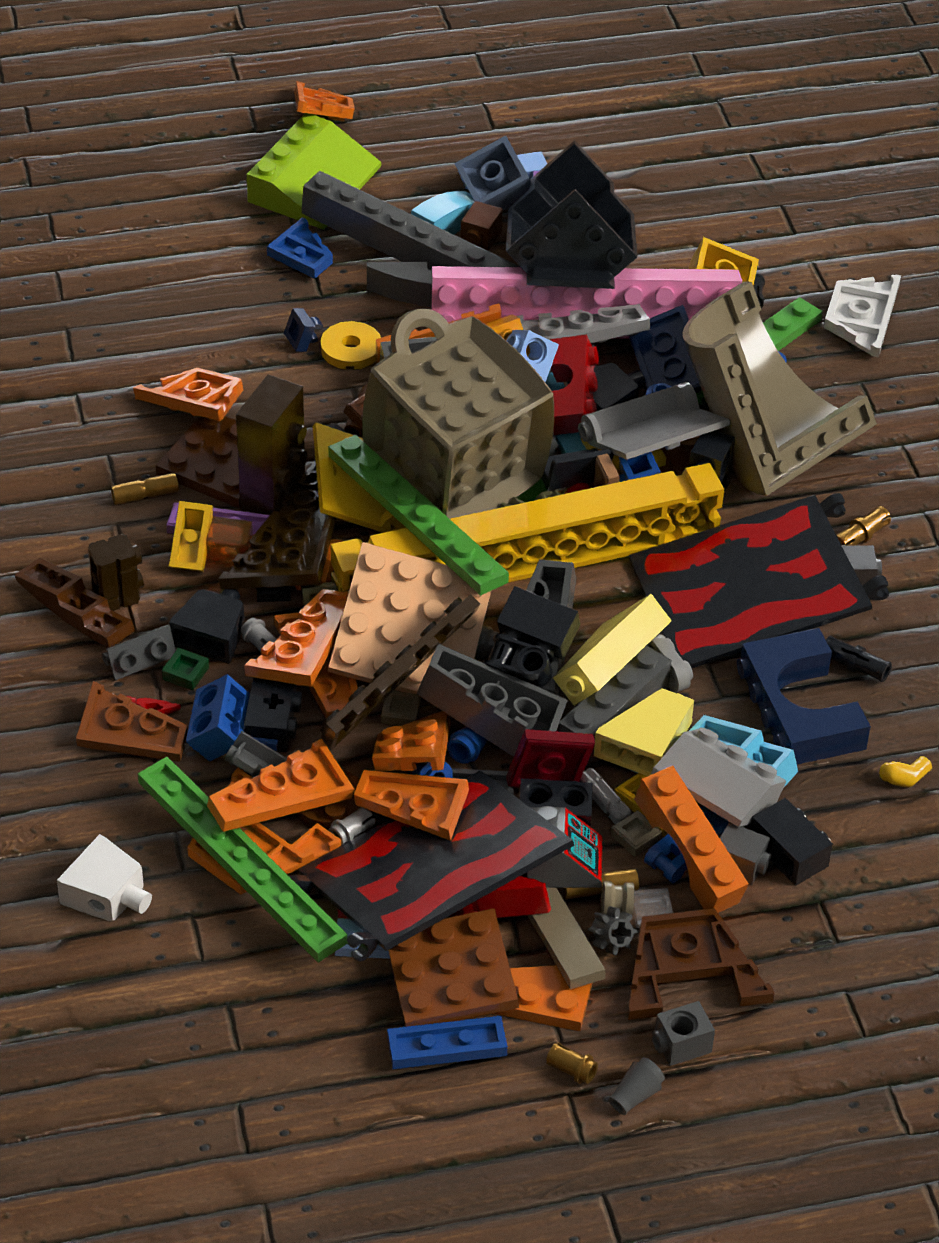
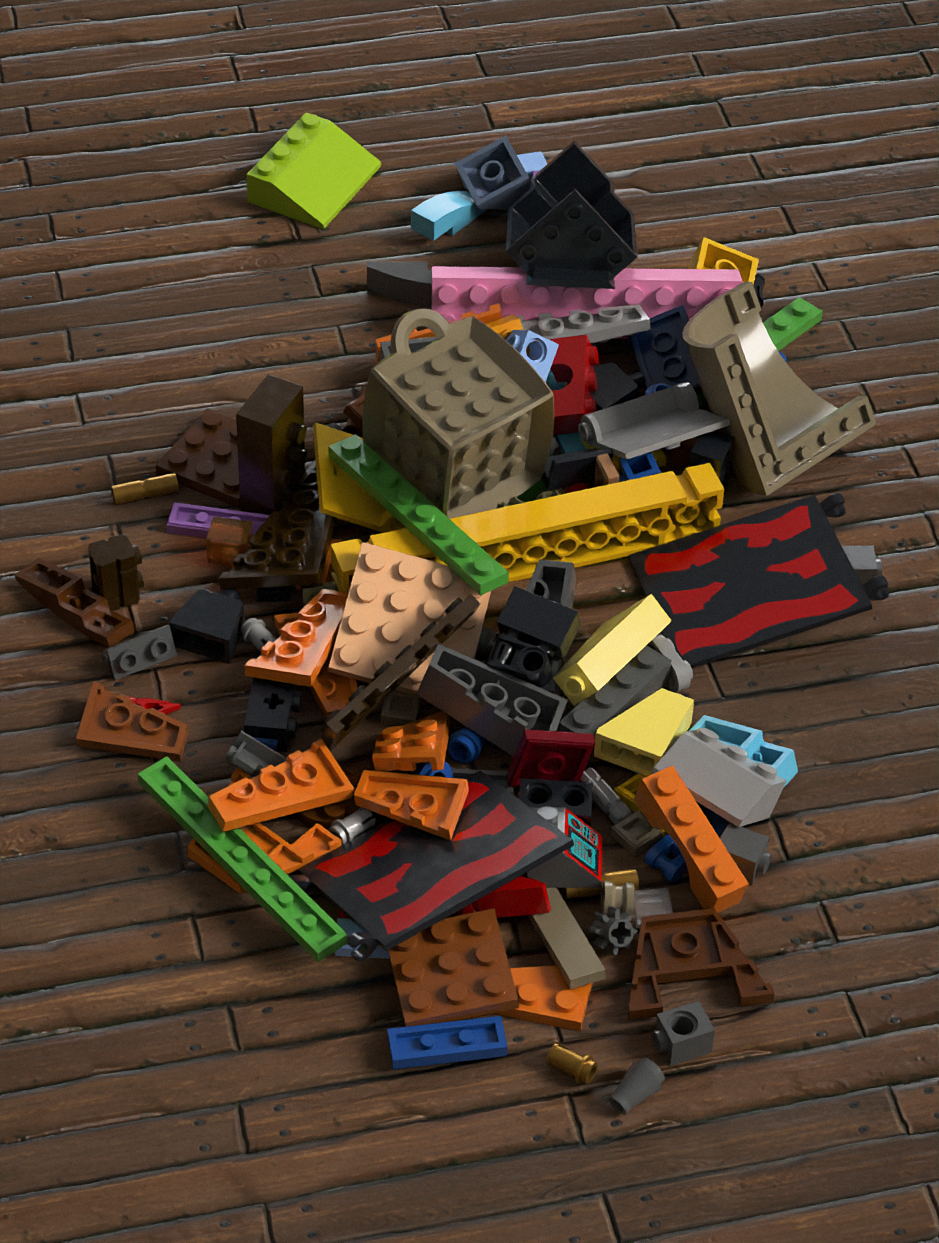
(103, 882): white torso -> none
(185, 669): dark green plate -> none
(190, 536): yellow slope -> none
(194, 392): orange wing -> none
(217, 717): blue brick -> none
(301, 250): blue wing -> none
(301, 329): dark blue tile -> none
(323, 103): orange wing -> none
(336, 338): yellow tile -> none
(389, 227): dark grey brick -> none
(482, 225): reddish brown brick -> none
(794, 841): black brick -> none
(809, 732): dark blue arch -> none
(858, 659): black pin -> none
(862, 311): white wing -> none
(863, 528): pearl gold pin -> none
(905, 774): yellow arm -> none

